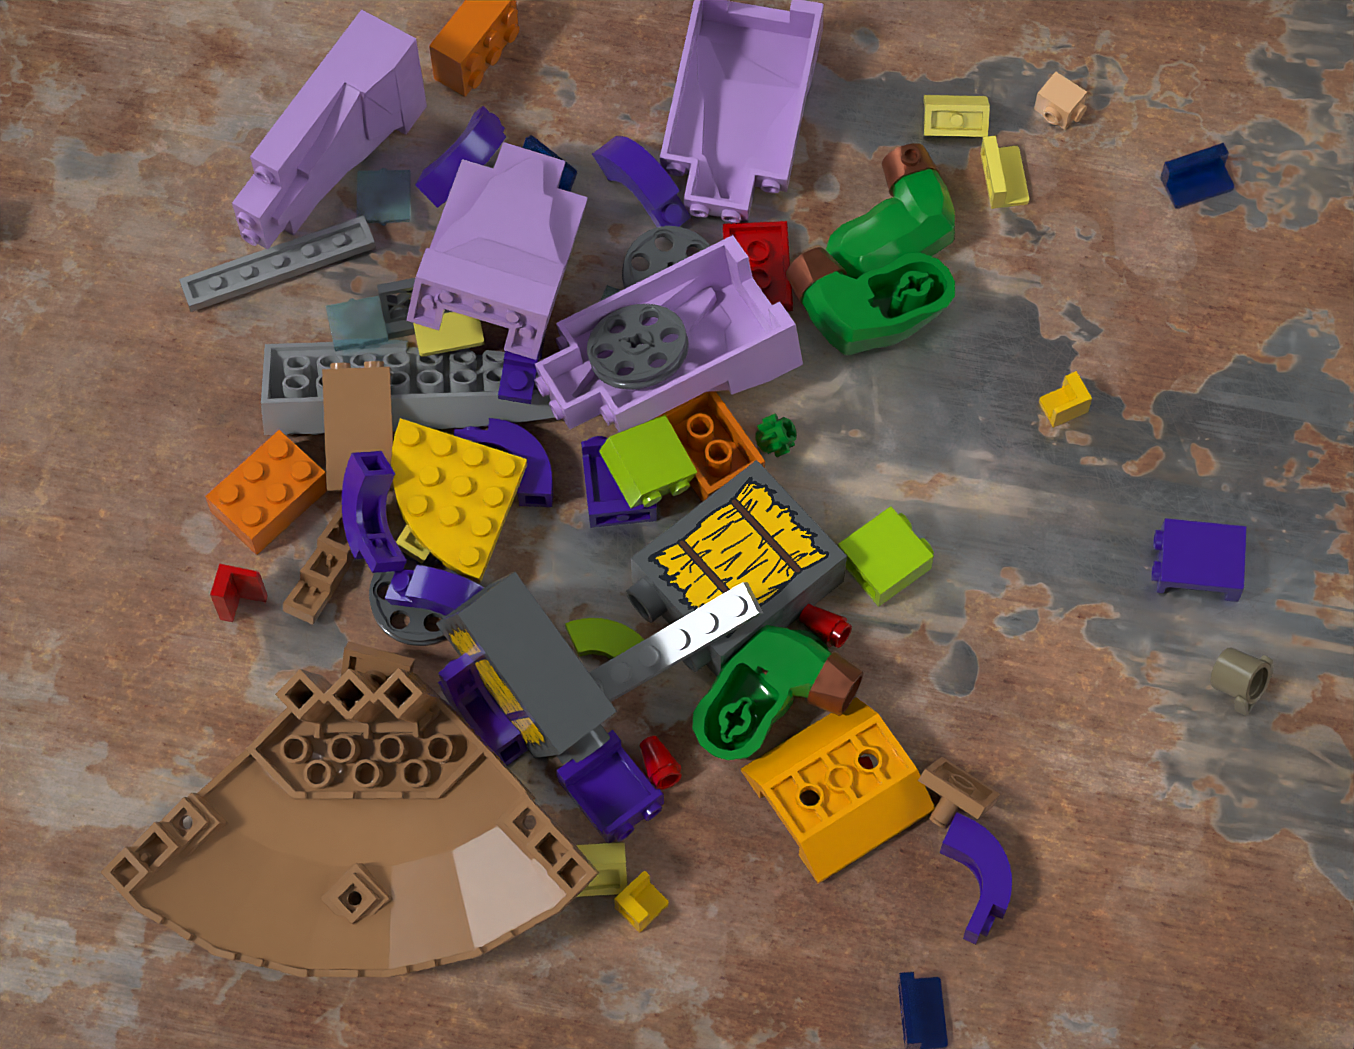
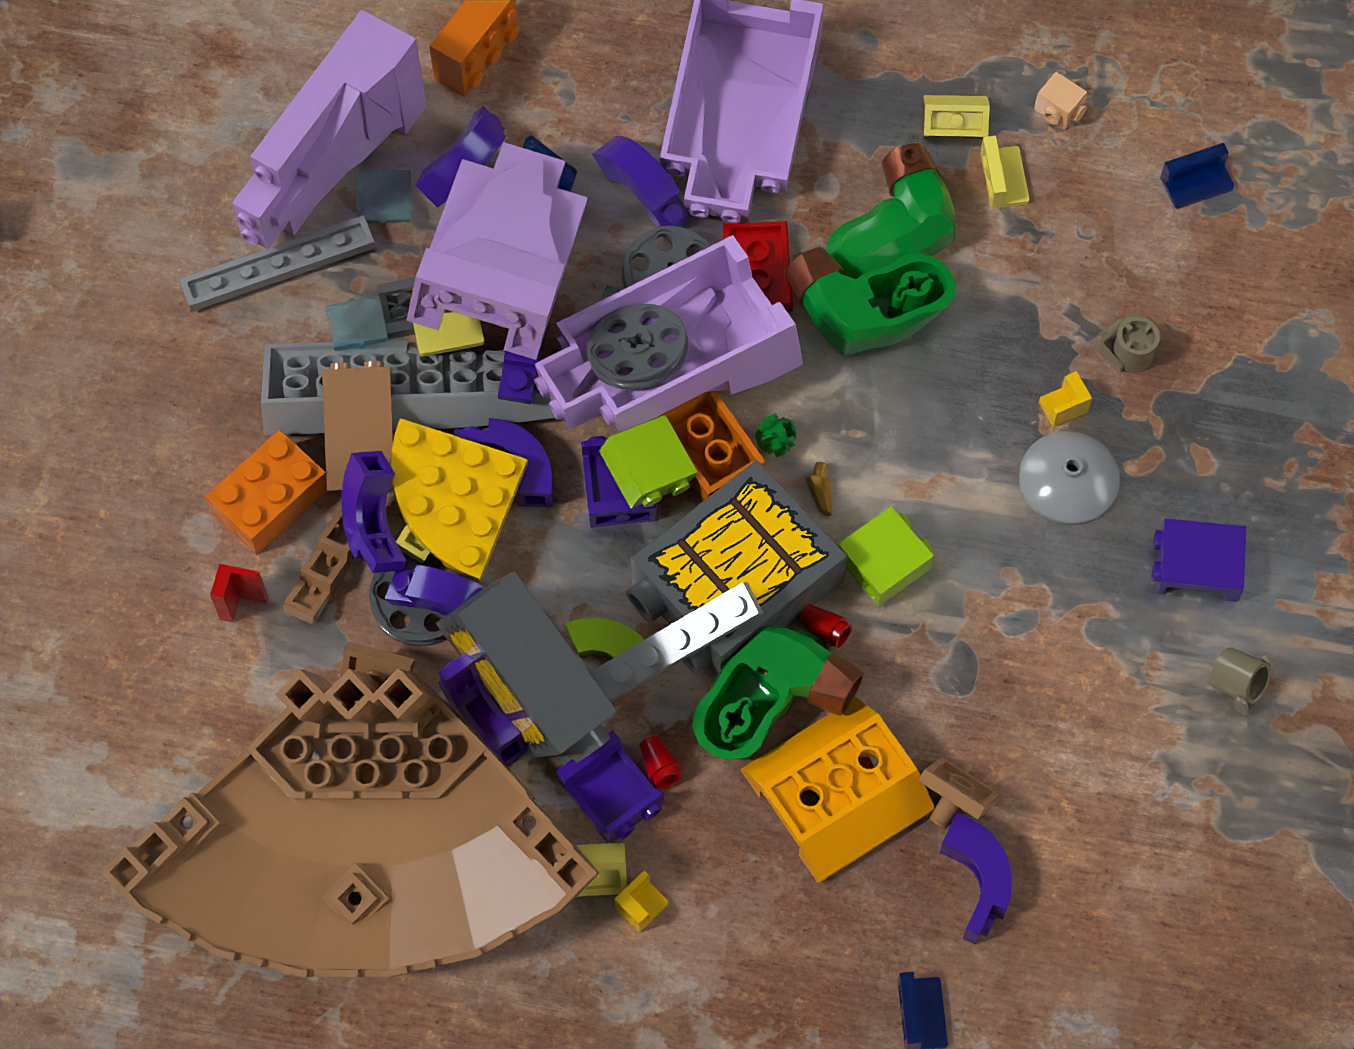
(820, 488): none -> pearl gold bar
(1068, 495): none -> light grey dish
(1134, 343): none -> dark tan piece

